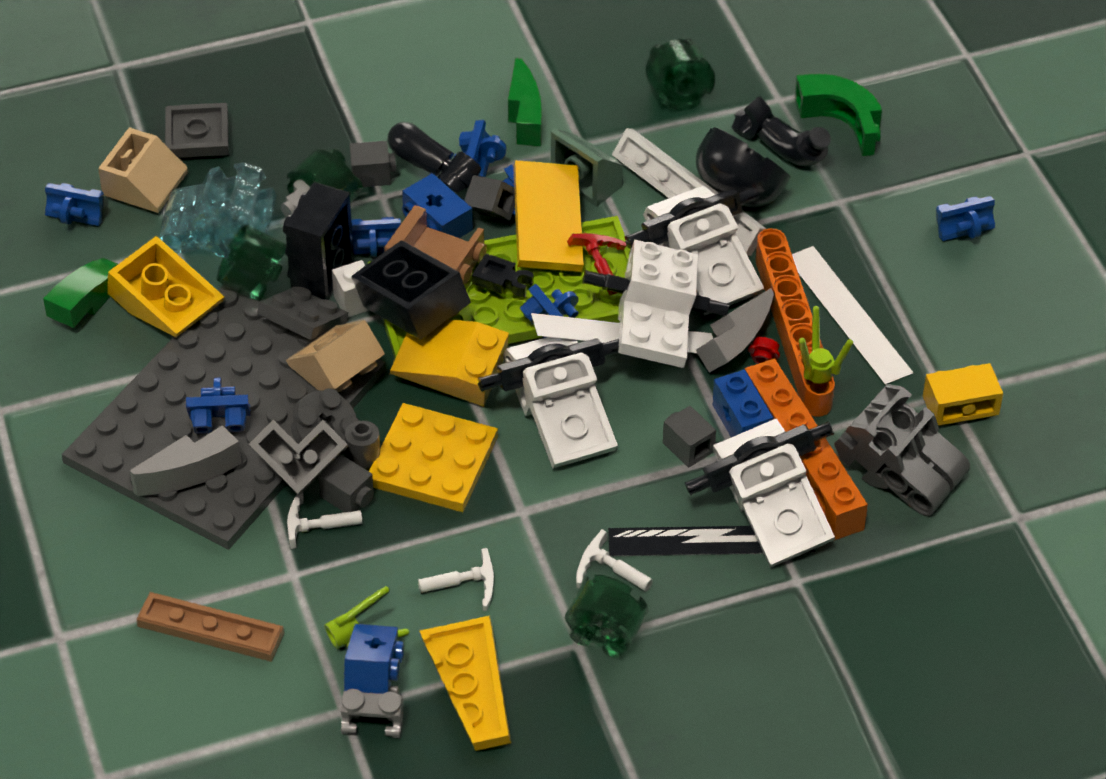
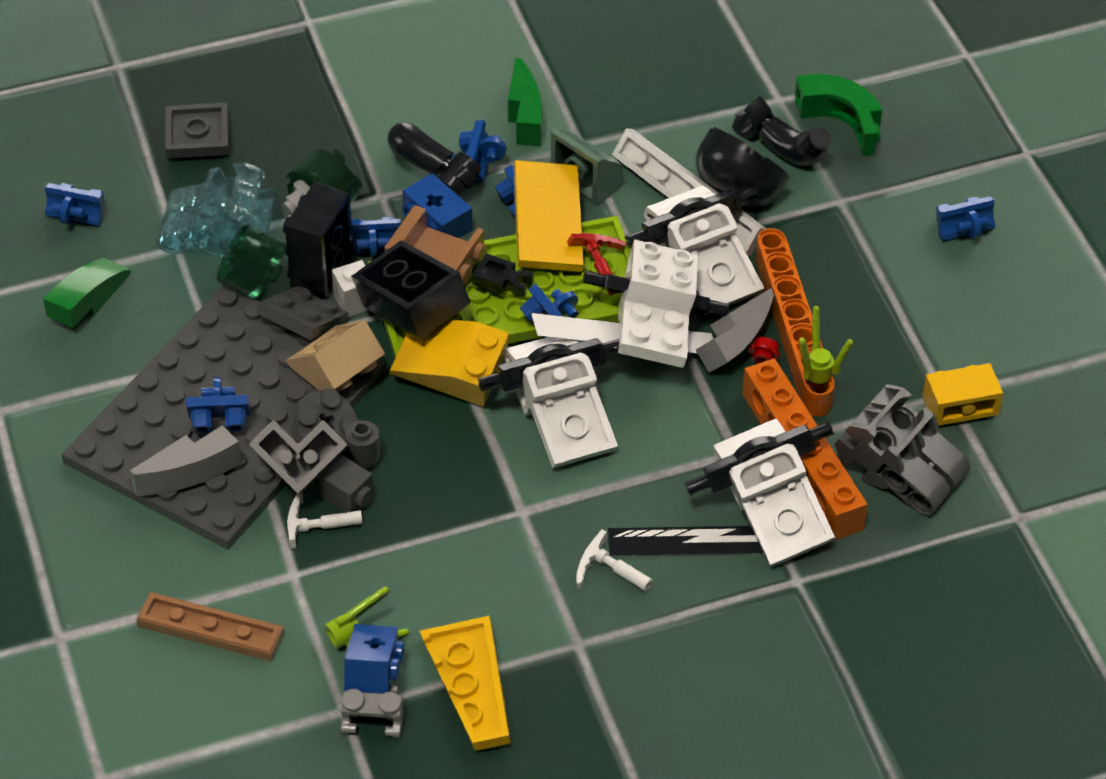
(141, 171): tan slope -> none
(162, 288): yellow slope -> none
(372, 163): dark grey brick -> none
(433, 457): yellow plate -> none
(455, 578): white piece -> none
(491, 197): dark grey brick -> none
(605, 615): clear green brick -> none
(679, 74): clear green brick -> none
(688, 436): dark grey brick -> none
(739, 403): blue brick -> none
(850, 316): white sticker -> none

